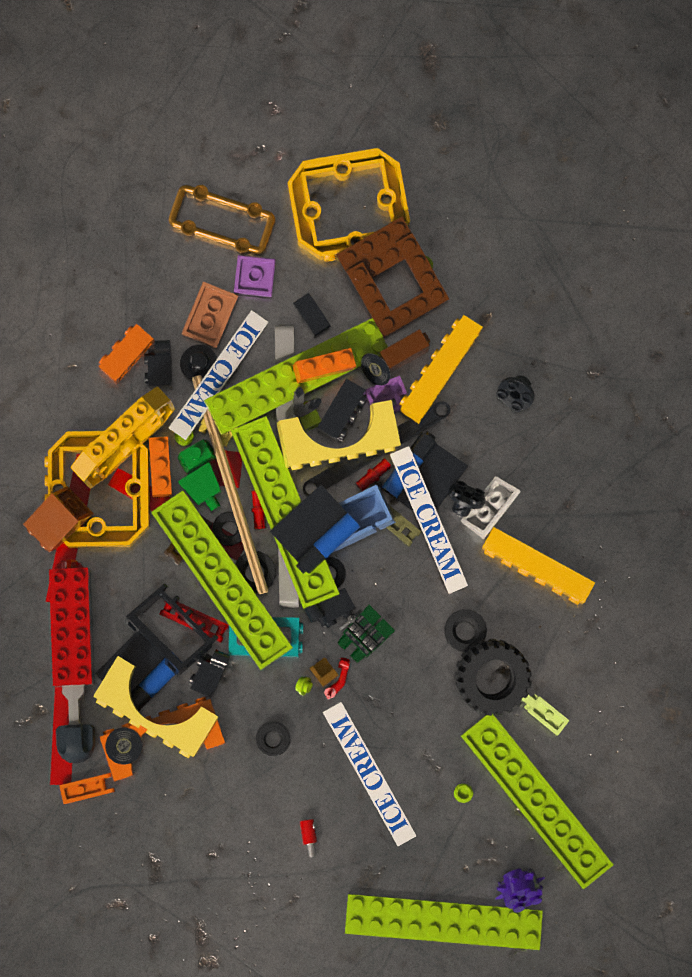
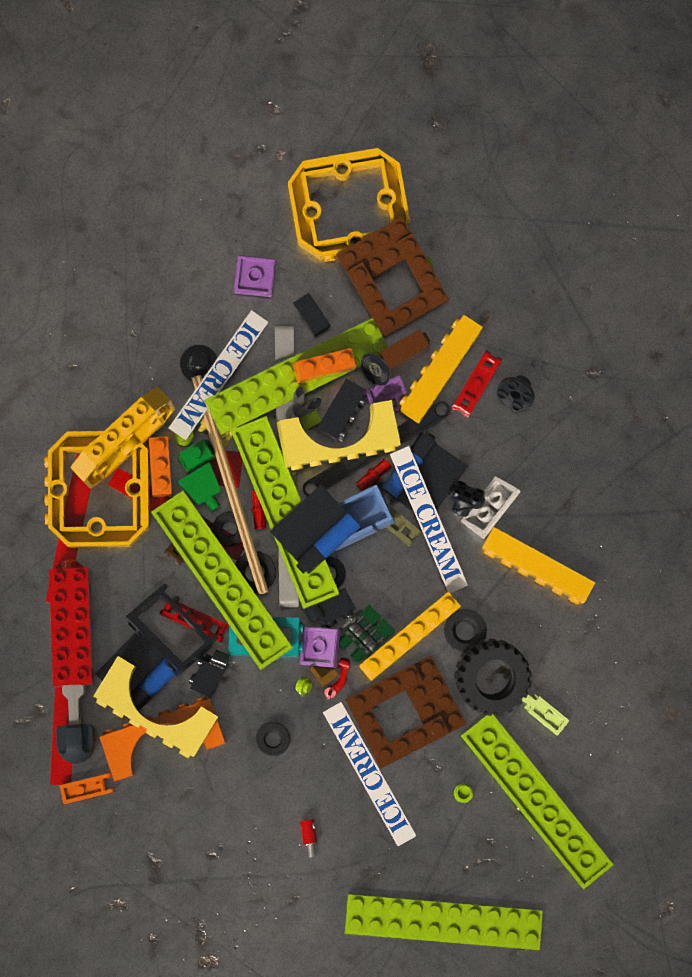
(57, 518): dark orange slope -> none
(123, 745): black sticker -> none
(126, 353): orange brick -> none
(159, 365): black hinge -> none
(201, 194): pearl gold bar -> none
(210, 315): nougat plate -> none
(320, 647): none -> medium lavender plate
(409, 636): none -> yellow brick
(430, 699): none -> reddish brown piece
(477, 383): none -> red plate
(520, 889): dark purple brick -> none

